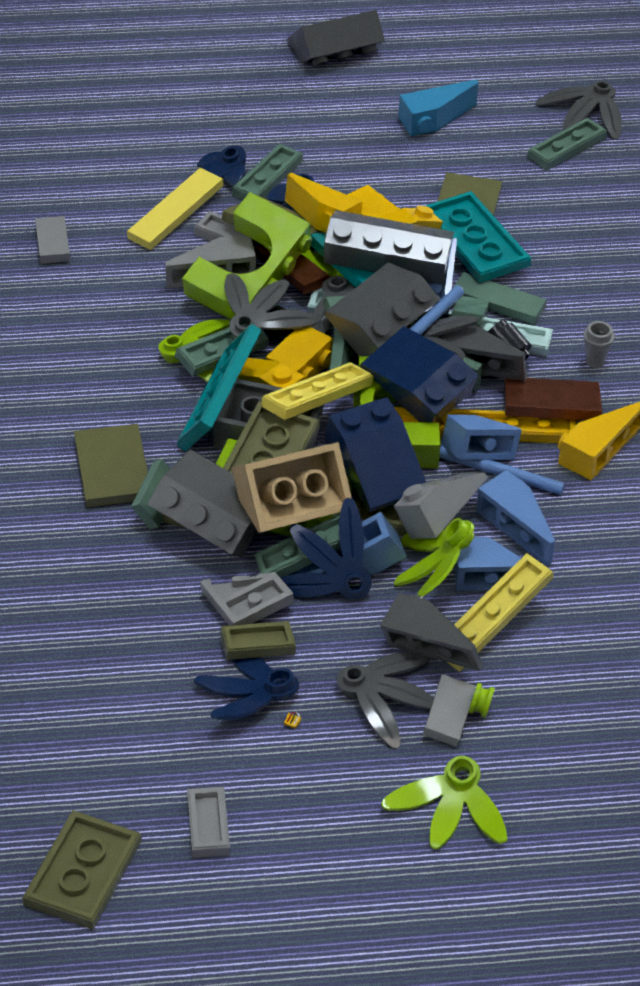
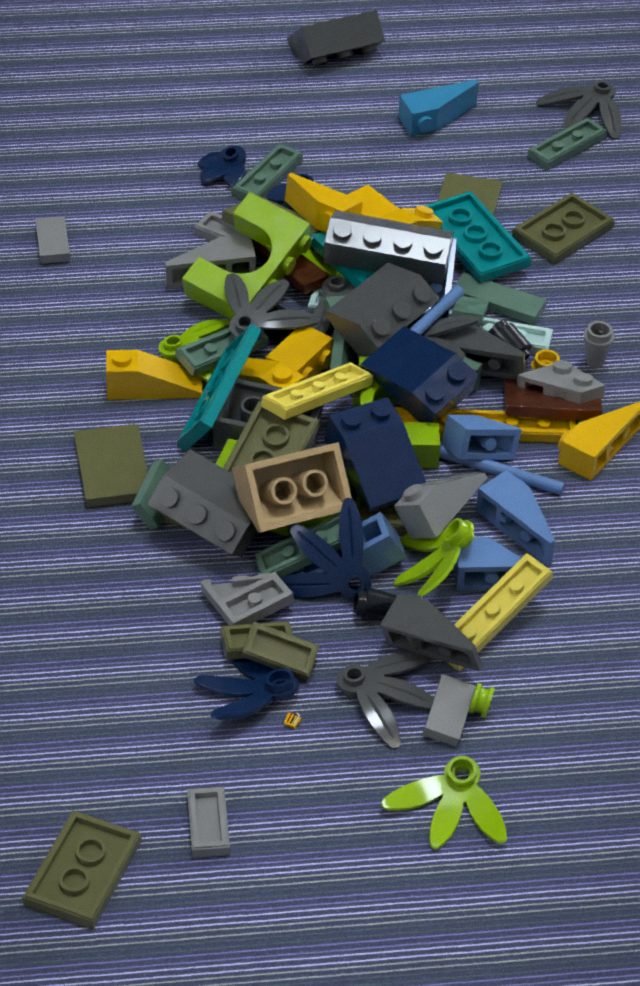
(147, 376): none -> yellow slope
(175, 208): light yellow tile -> none
(280, 650): none -> olive tile
(372, 603): none -> black cone
(544, 358): none -> yellow plate
(563, 228): none -> olive tile
(563, 381): none -> light grey wing

